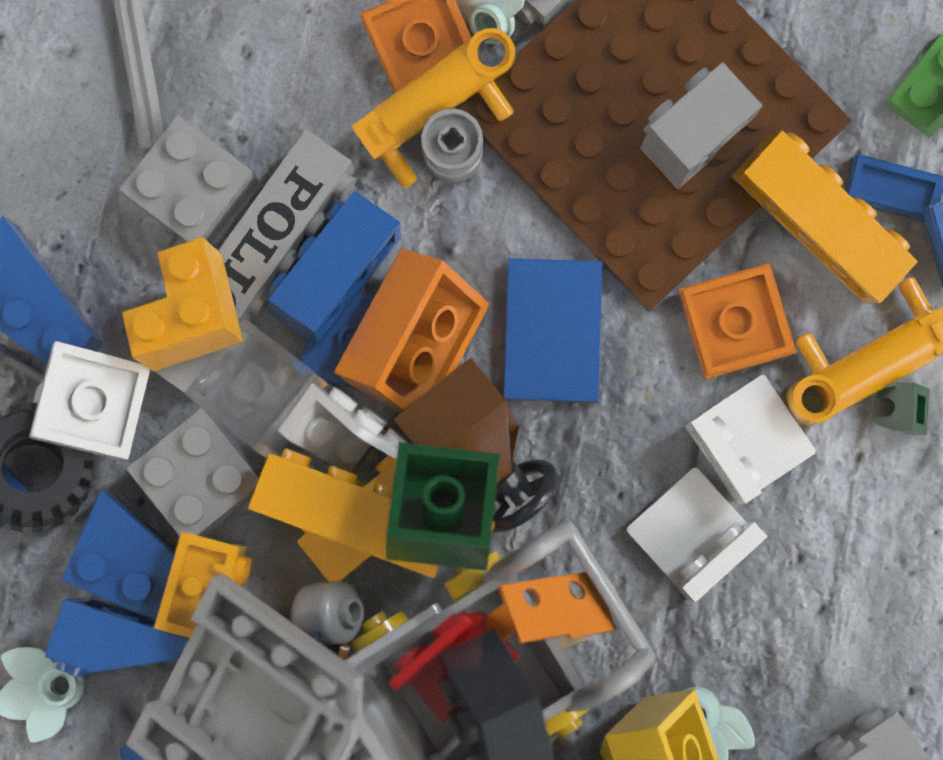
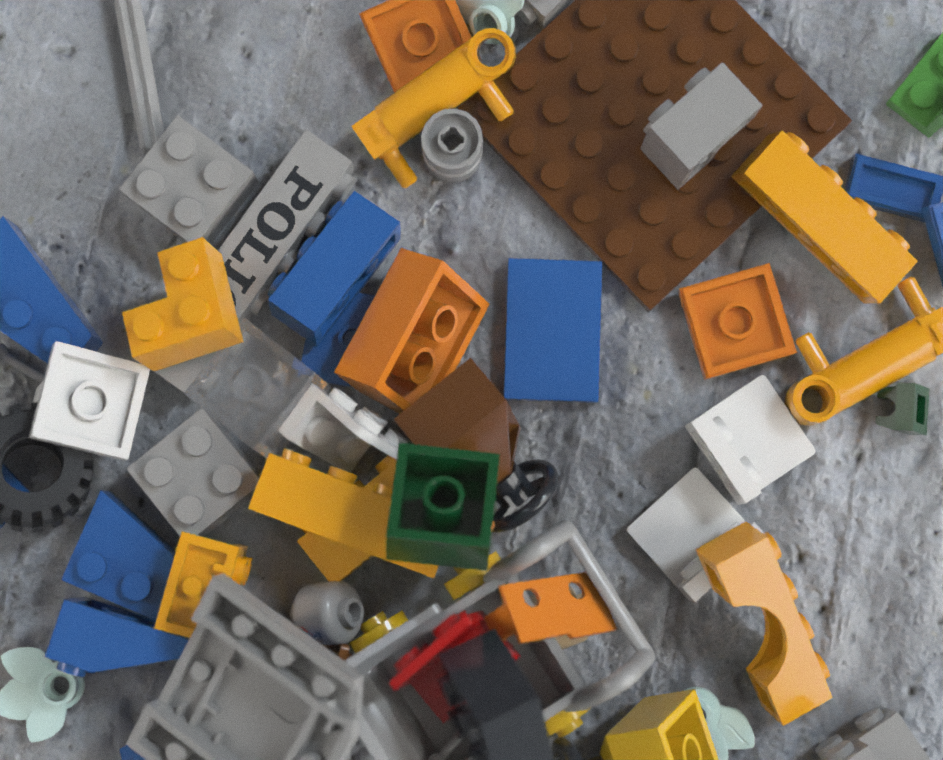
(786, 669): none -> light orange arch

